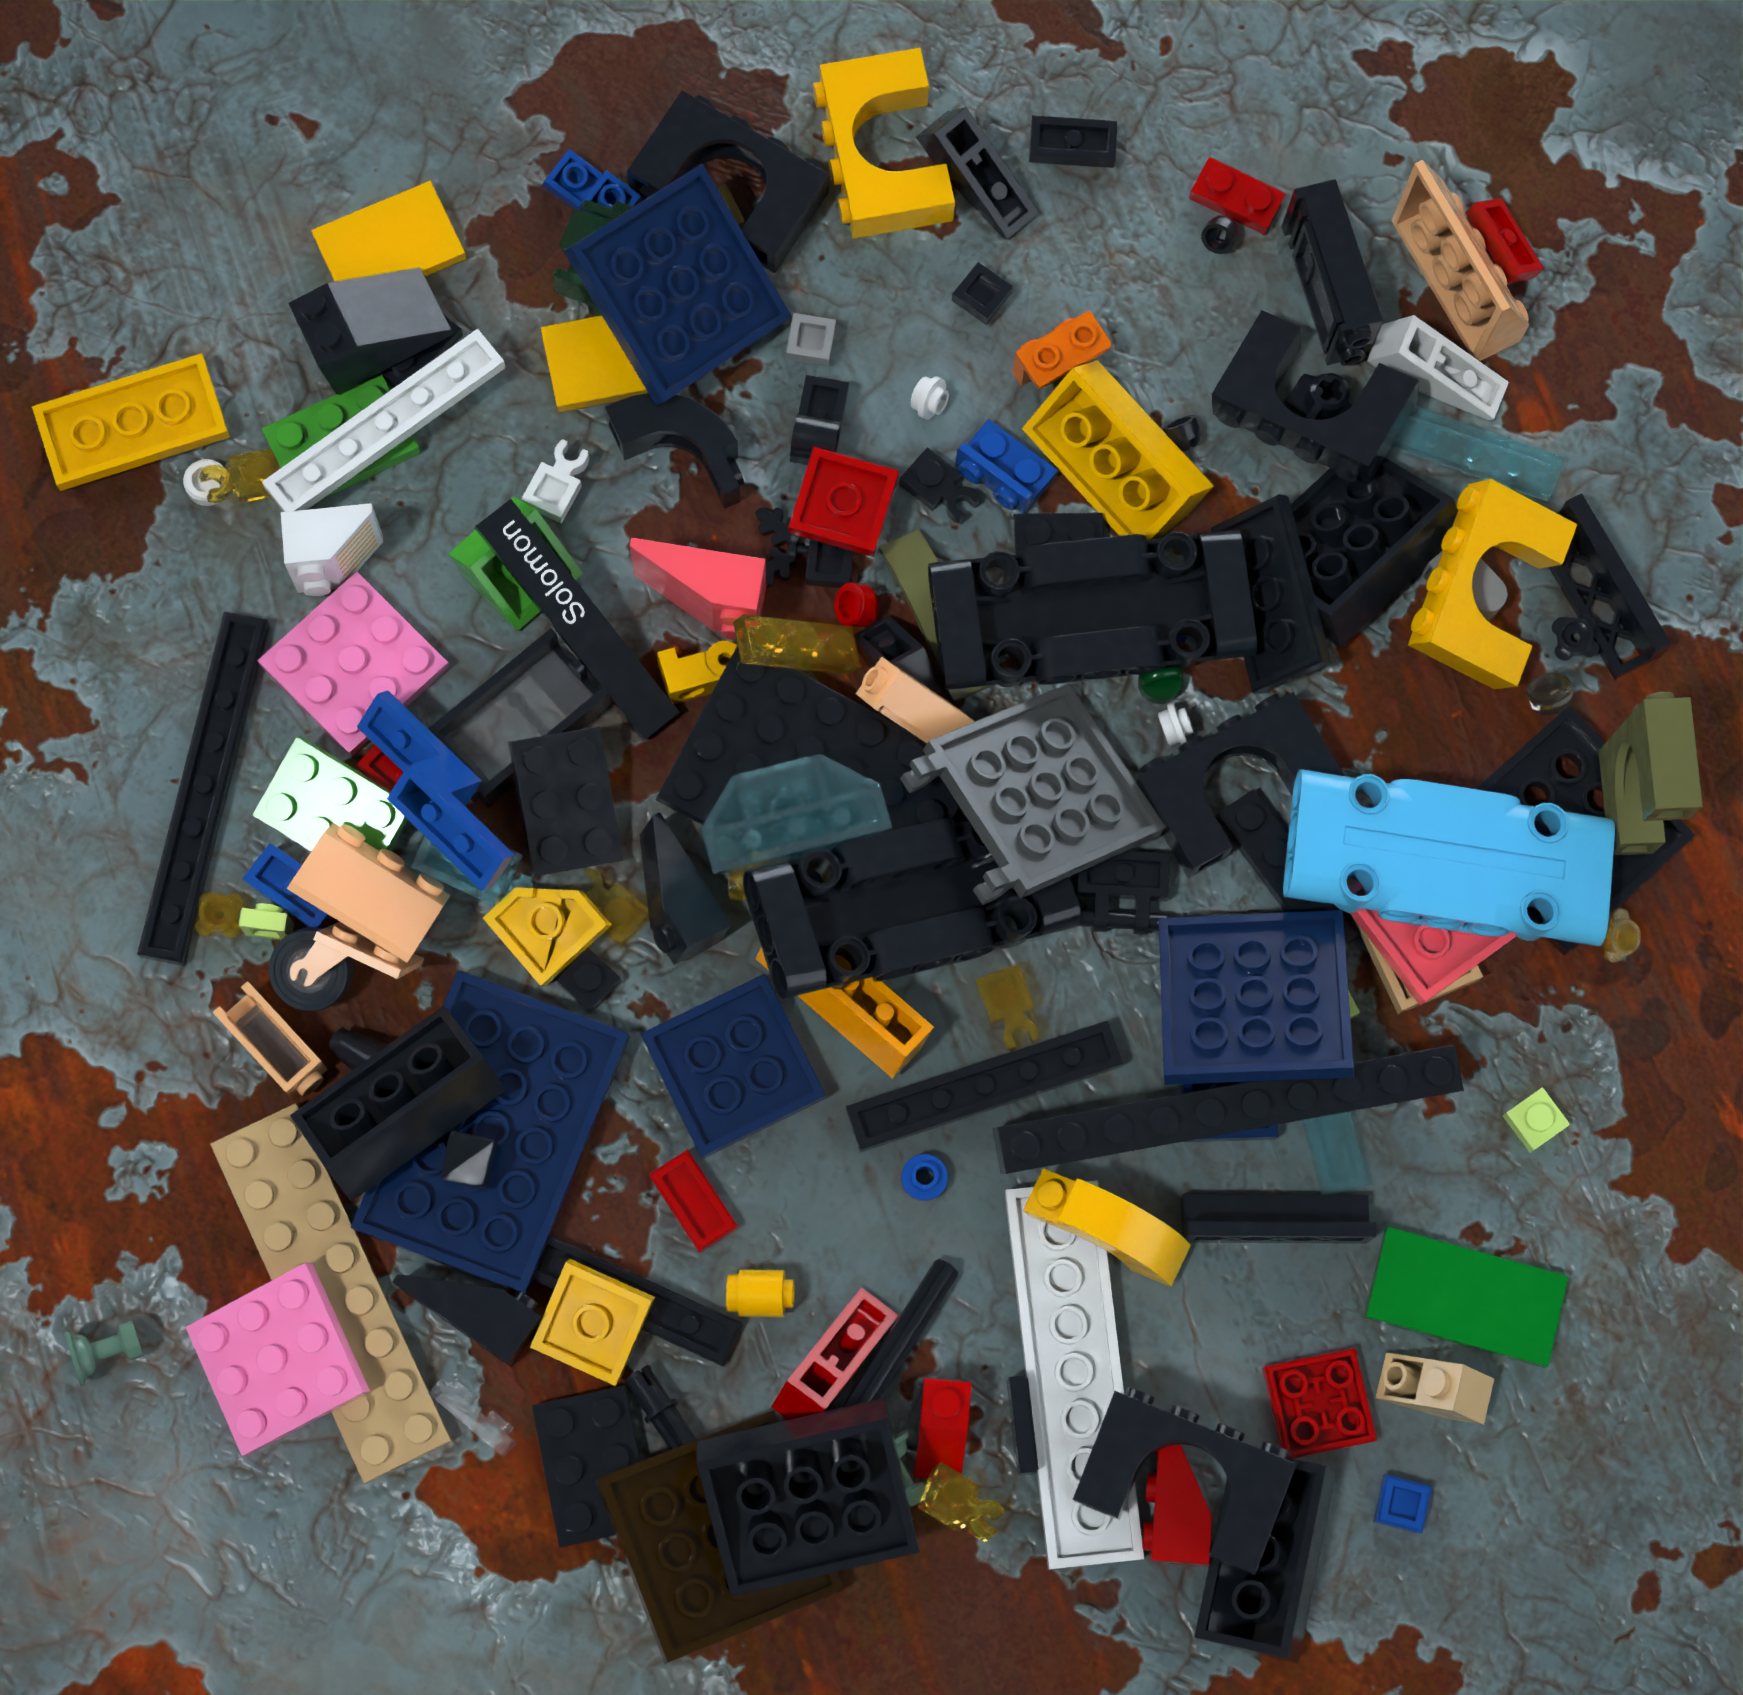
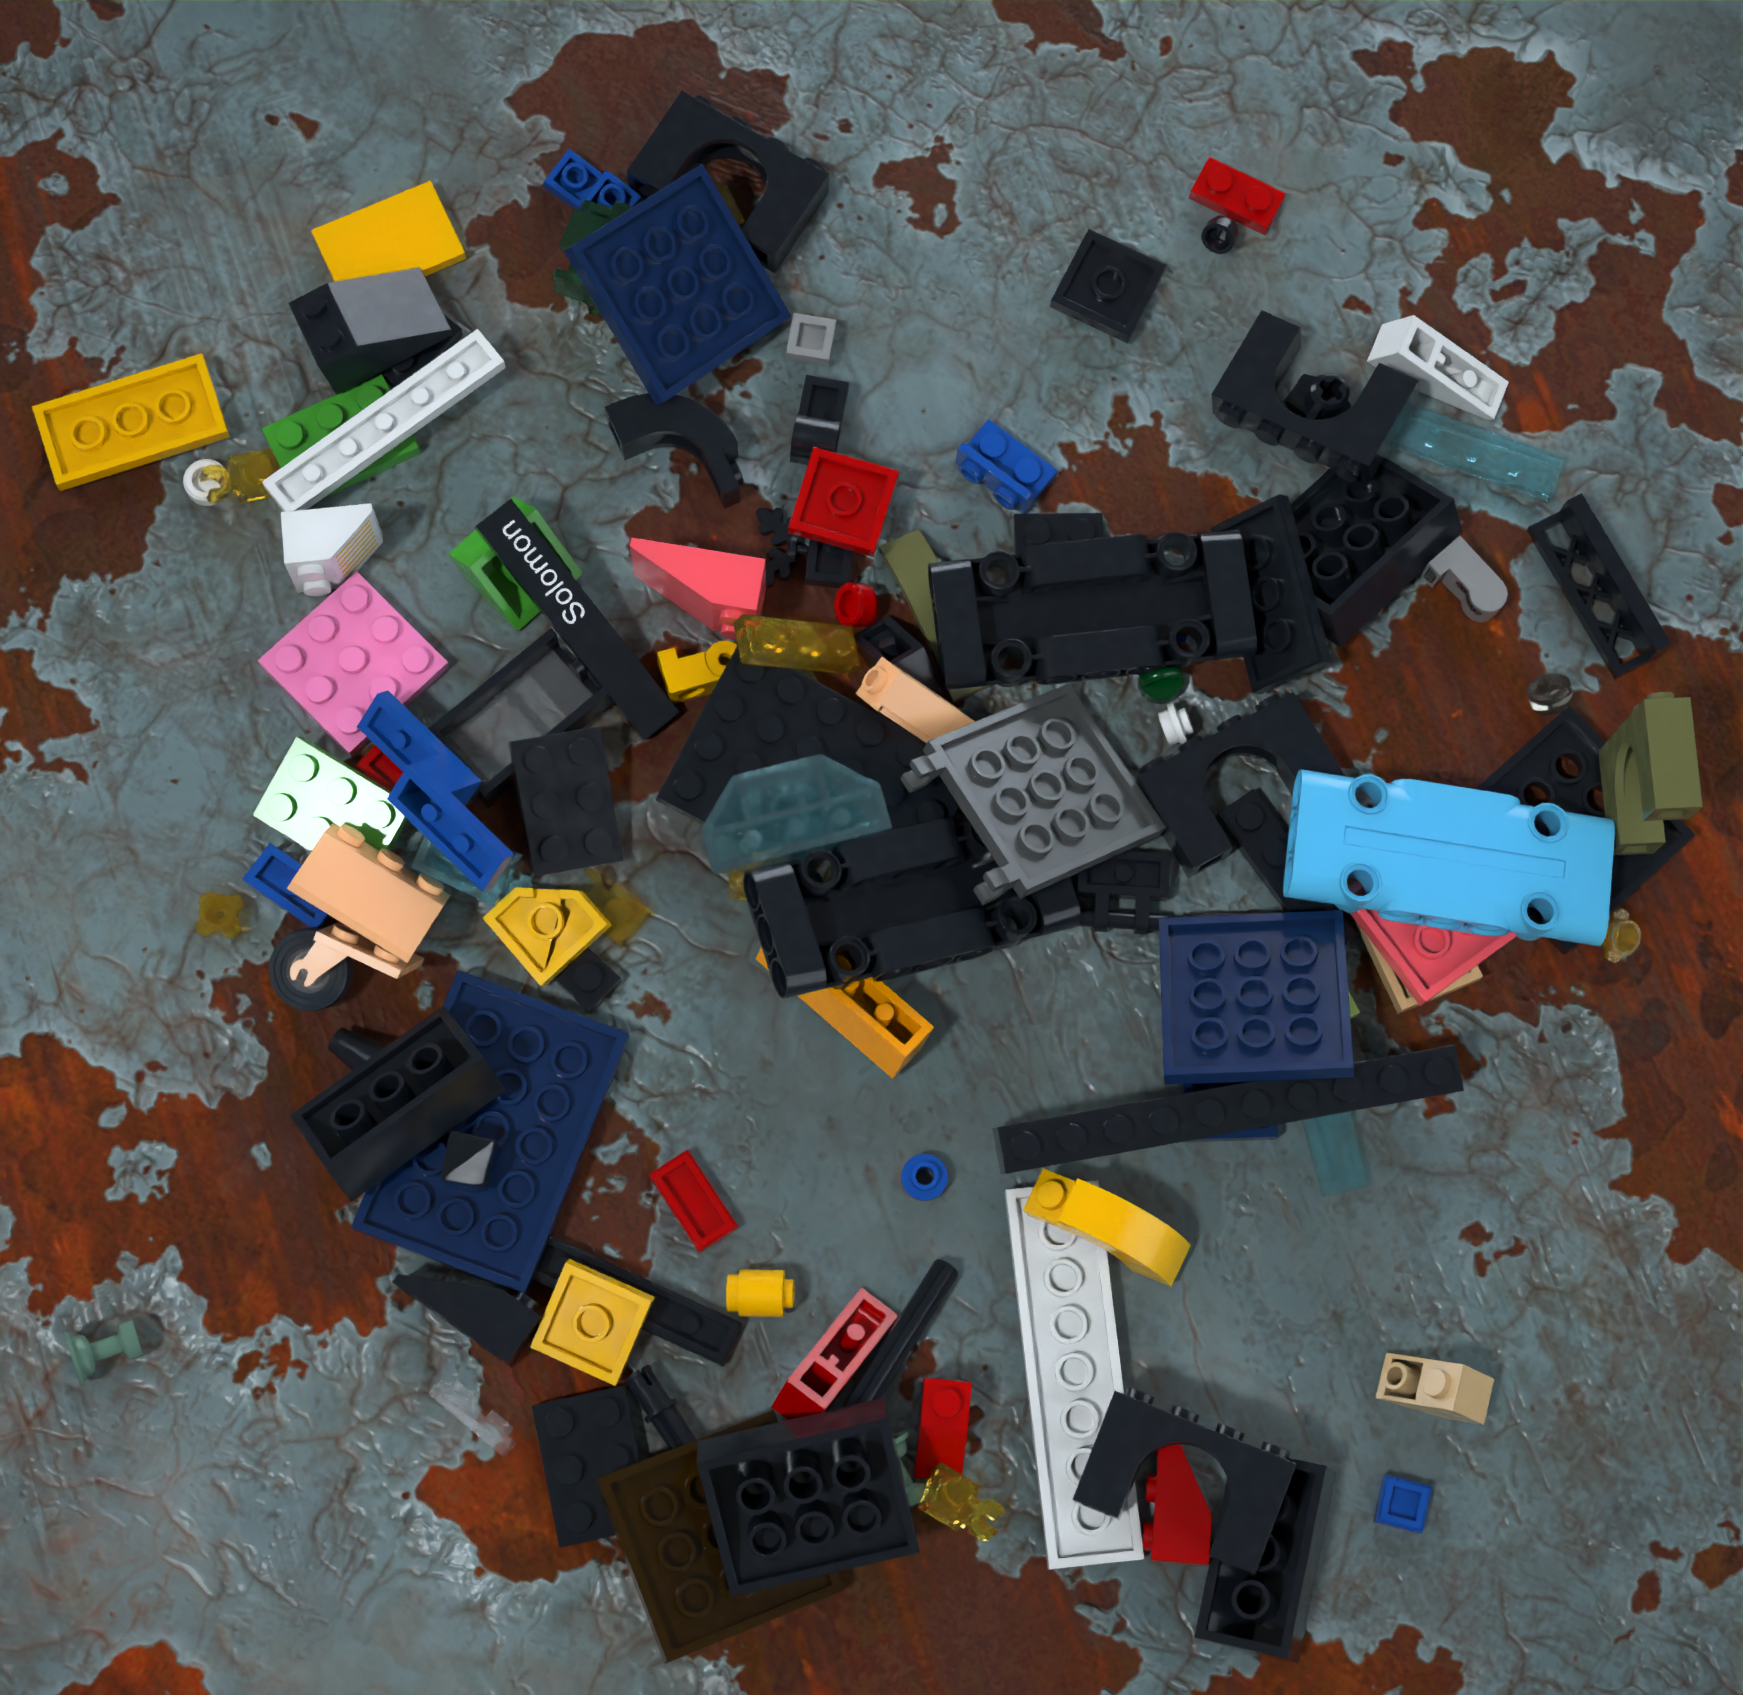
(203, 789): black tile -> none
(265, 922): yellowish green plate -> none
(273, 1044): light nougat window -> none
(277, 1359): bright pink plate -> none
(300, 1221): tan plate -> none
(554, 487): white plate -> none
(588, 365): yellow tile -> none
(679, 903): black slope -> none
(733, 1066): dark blue plate -> none
(872, 197): yellow arch -> none
(929, 397): white plate -> none
(935, 481): black plate -> none
(978, 171): black slope -> none
(982, 293): black plate -> none
(983, 1086): black plate -> none
(1005, 1000): clear yellow plate -> none
(1022, 1425): black tile -> none
(1056, 353): orange bracket -> none
(1073, 141): black plate -> none
(1108, 286): none -> black plate
(1116, 454): yellow slope -> none
(1184, 432): black hinge -> none
(1276, 1218): black fence -> none
(1319, 1403): red tile -> none
(1332, 273): black door -> none
(1449, 620): yellow arch -> none
(1457, 265): light nougat slope -> none
(1466, 1297): green tile -> none
(1504, 240): red plate -> none
(1536, 1120): yellowish green plate -> none
(1566, 628): black plate -> none

